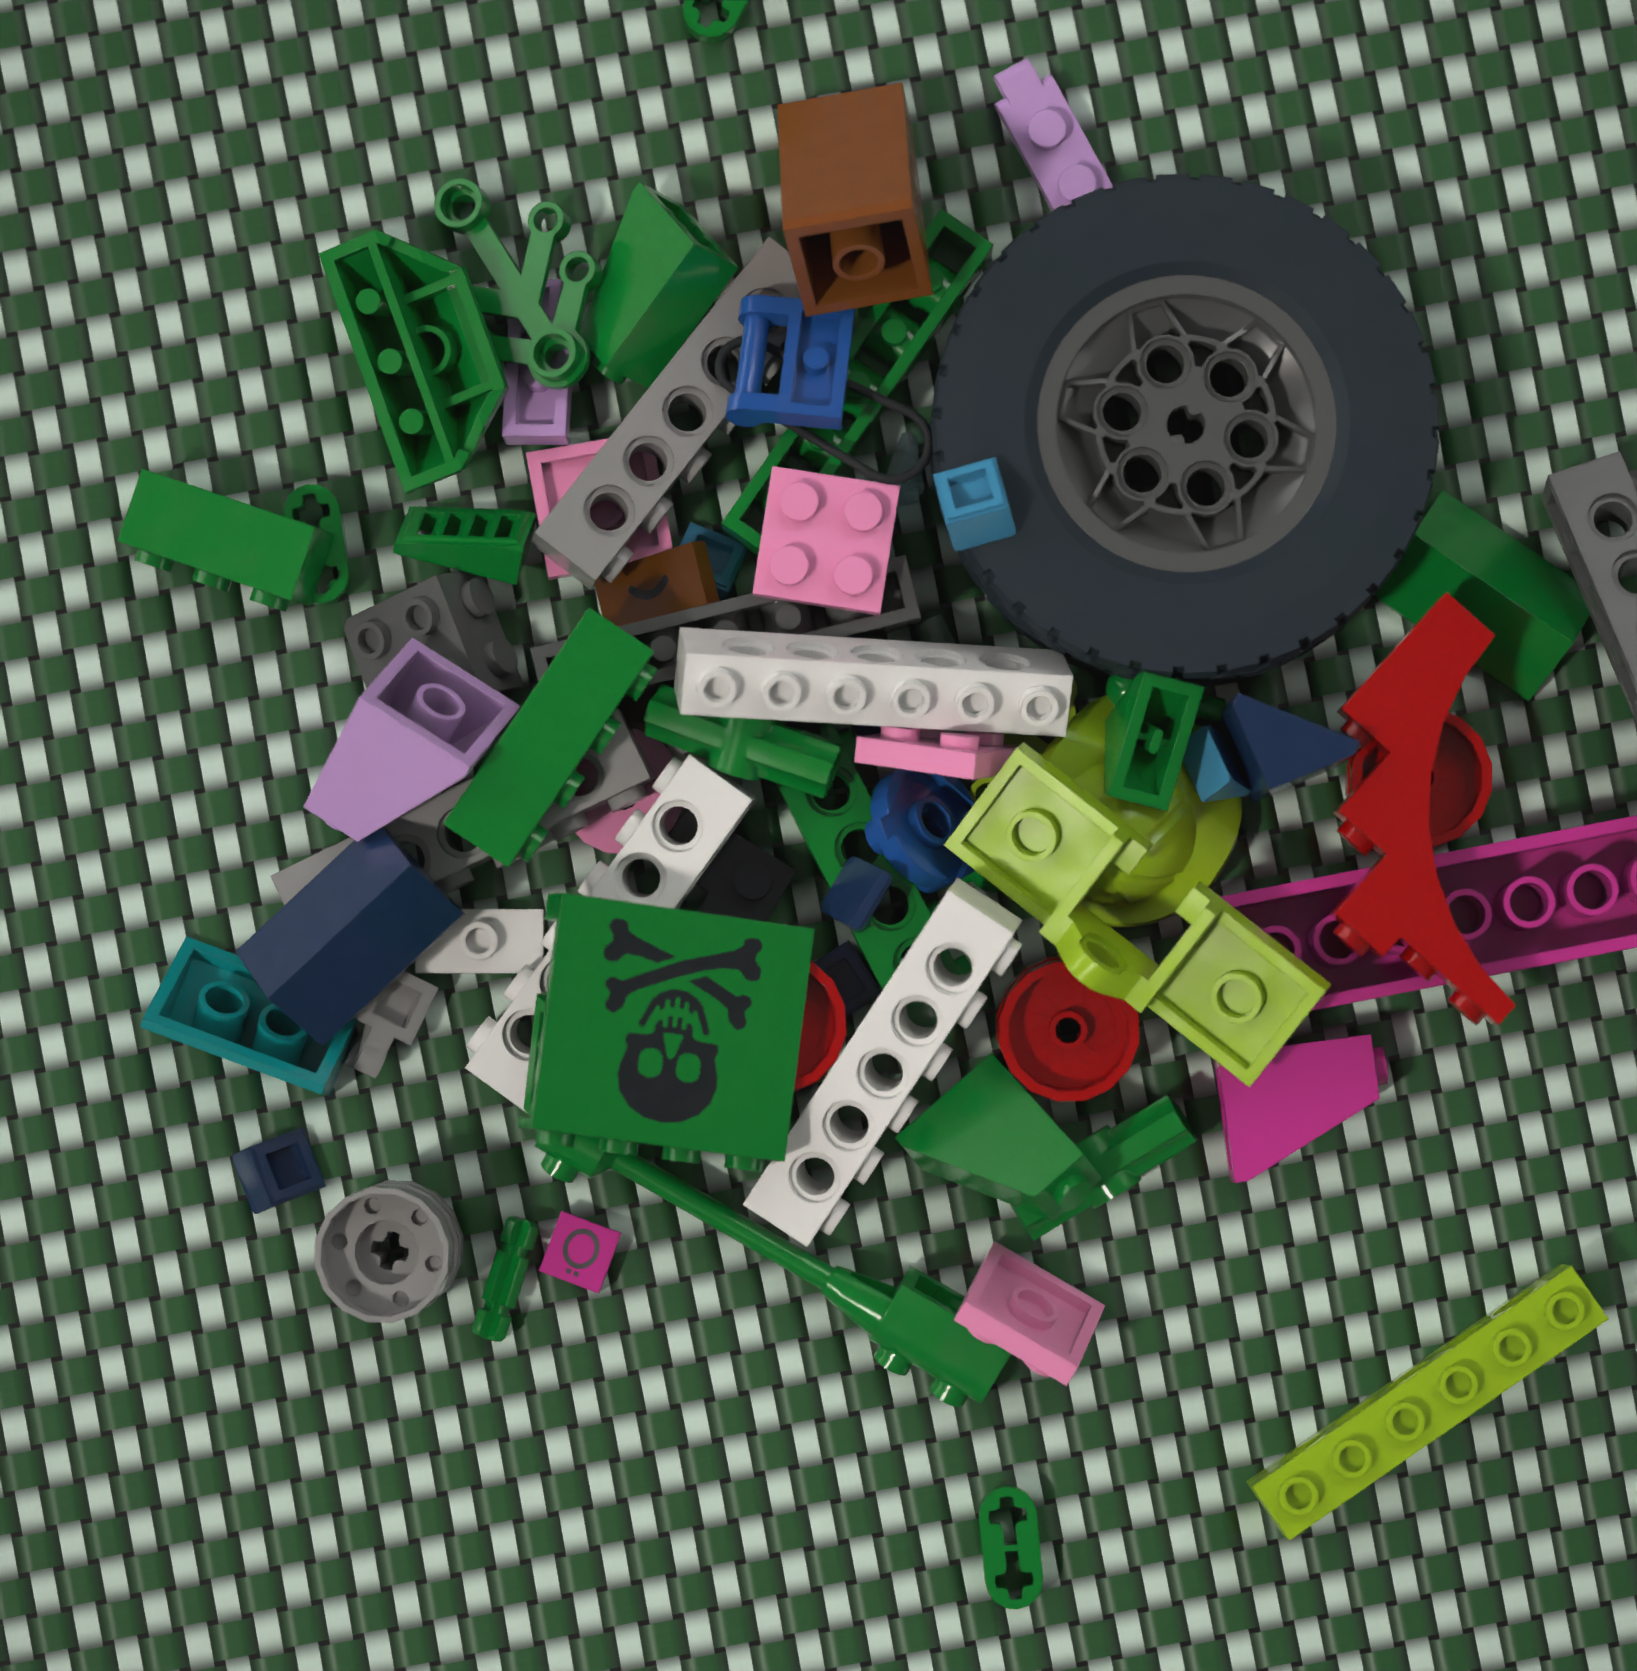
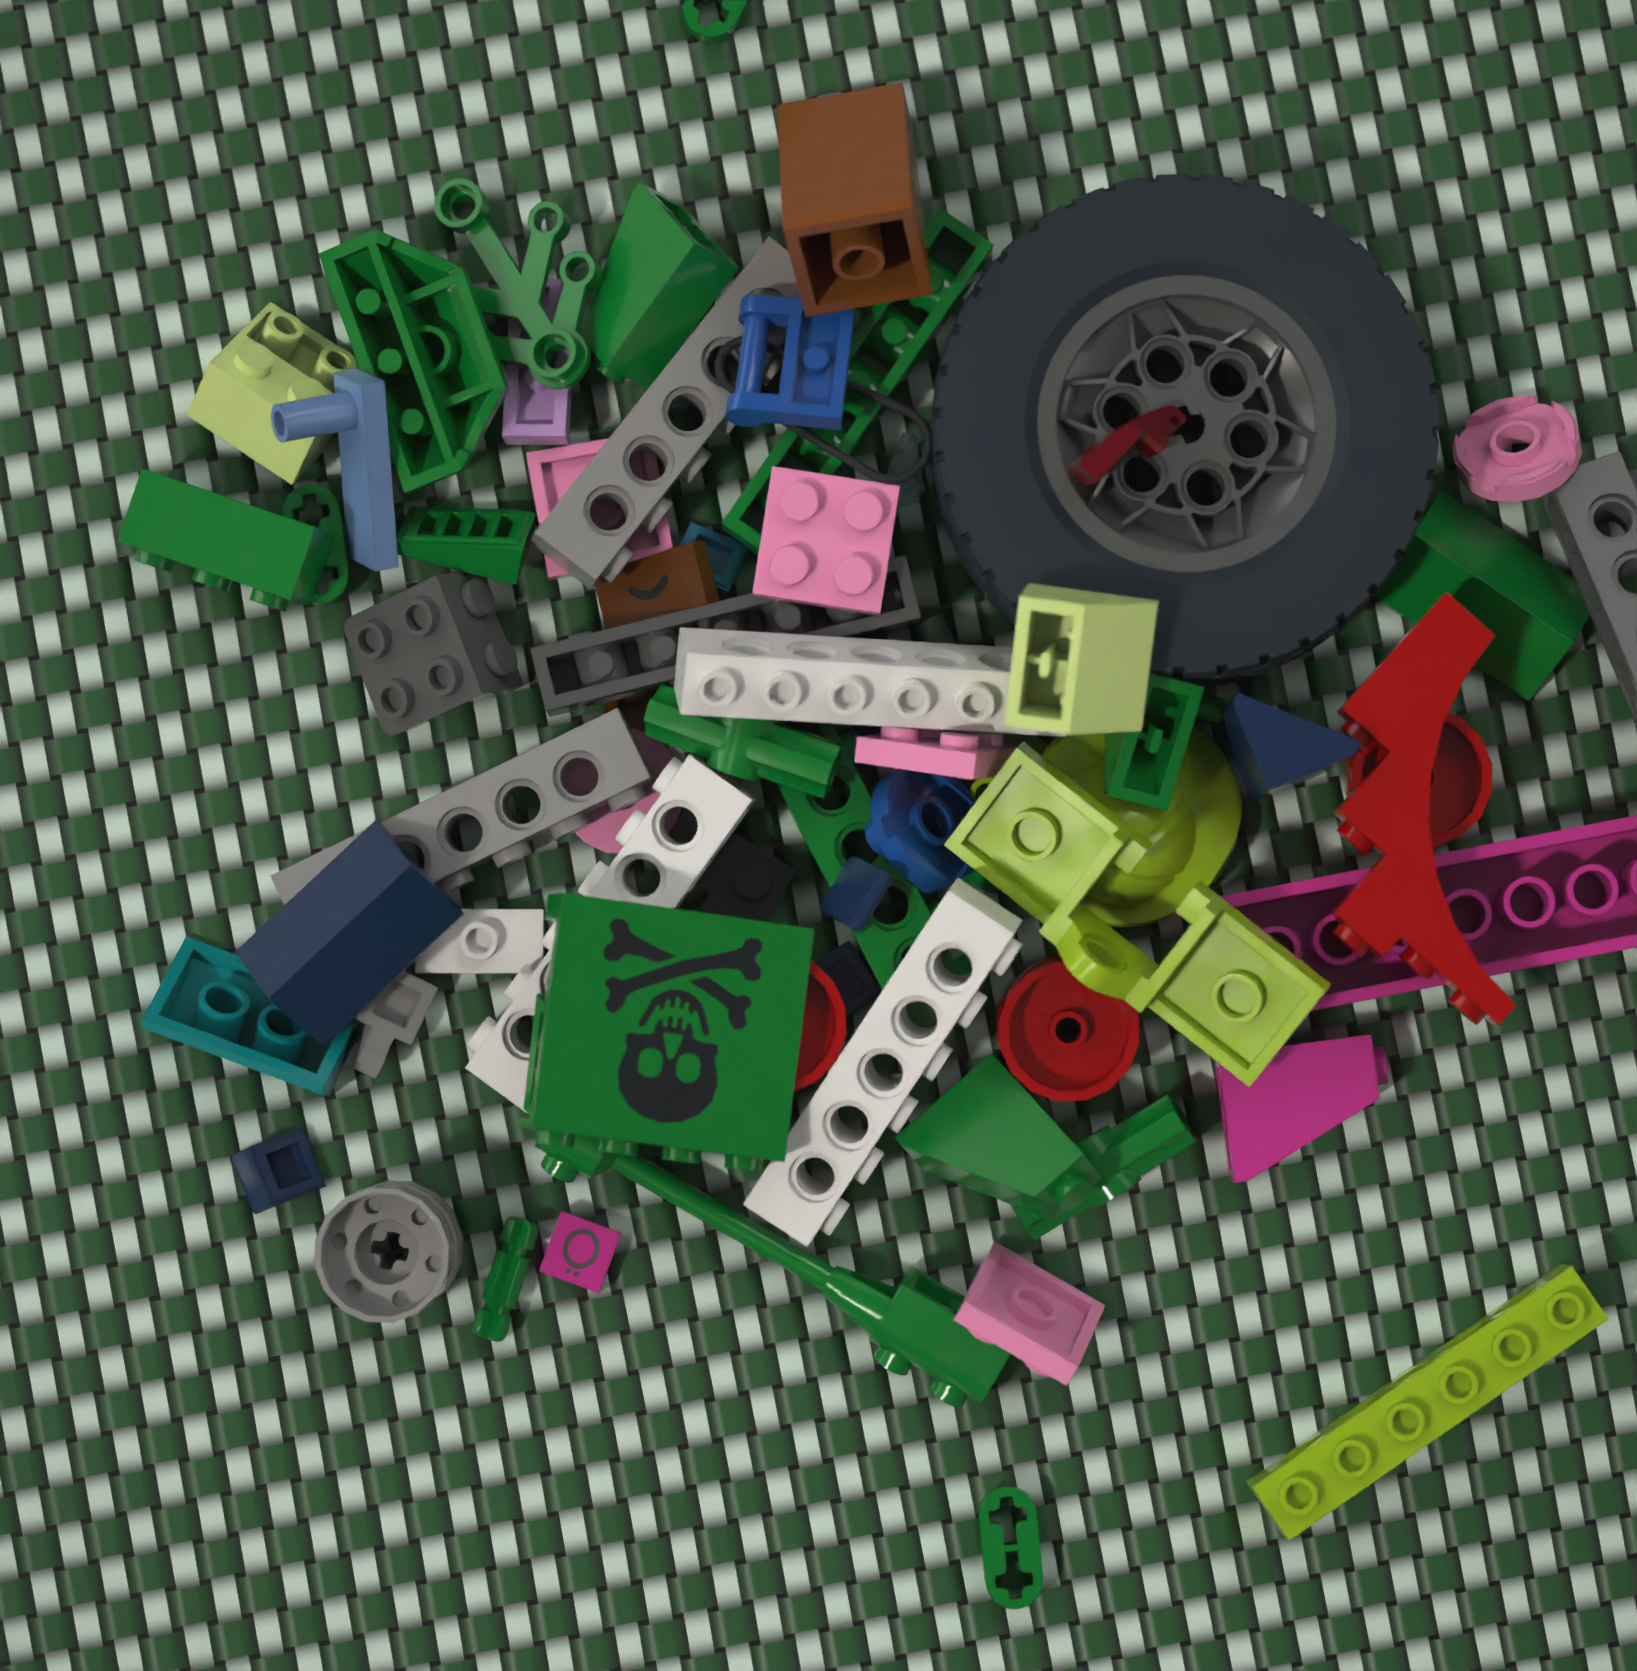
(263, 366): none -> yellowish green slope
(360, 418): none -> medium blue piece
(407, 741): lavender slope -> none
(550, 738): green brick -> none
(974, 504): dark azure slope -> none
(1047, 135): lavender hinge -> none
(1080, 661): none -> yellowish green slope
(1146, 432): none -> dark red slope
(1214, 766): dark azure slope -> none
(1522, 474): none -> bright pink tile

